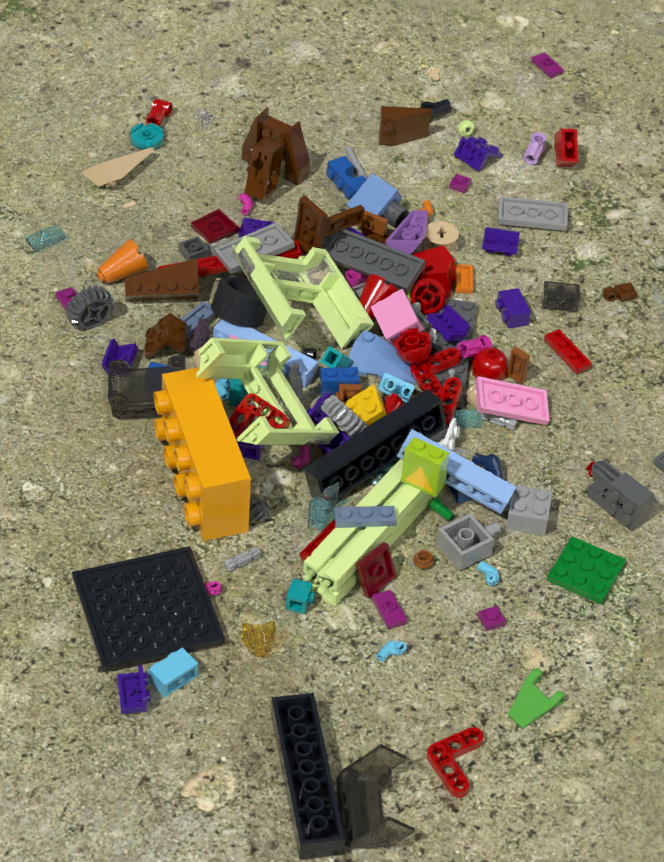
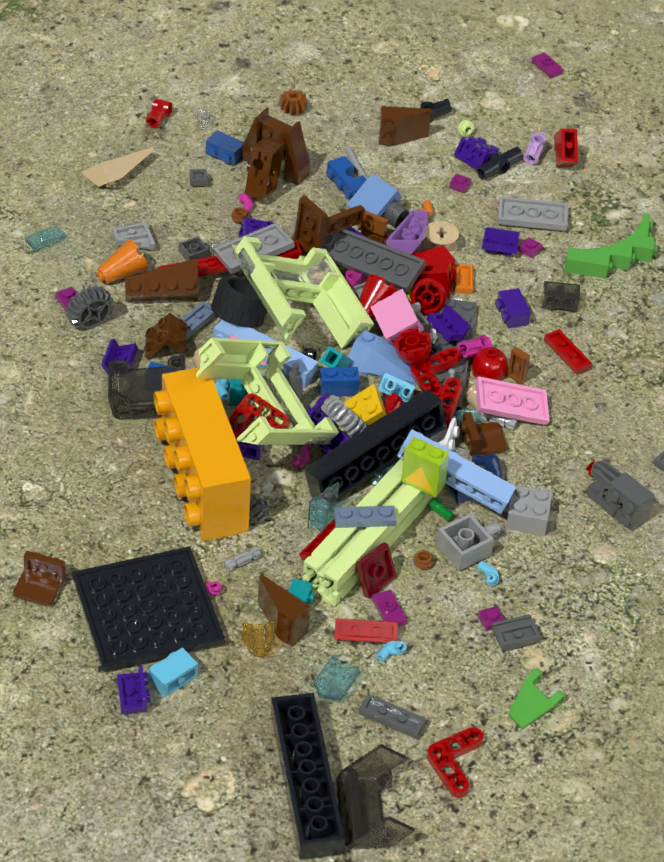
(40, 578): none -> reddish brown bracket
(137, 232): none -> light grey wing
(146, 136): teal plate -> none
(198, 177): none -> dark grey plate
(201, 335): clear purple plate -> none
(215, 226): dark red tile -> none
(224, 148): none -> blue brick
(238, 214): none -> dark orange plate
(284, 608): none -> reddish brown slope
(293, 102): none -> dark orange gear
(335, 679): none -> clear light blue bracket
(347, 391): dark orange bracket -> none
(365, 630): none -> red plate
(392, 716): none -> dark grey plate
(483, 437): none -> reddish brown bracket
(499, 163): none -> black piece
(516, 632): none -> dark grey plate
(530, 247): none -> magenta plate
(586, 570): green plate -> none
(599, 261): none -> bright green arch
(623, 292): reddish brown plate -> none

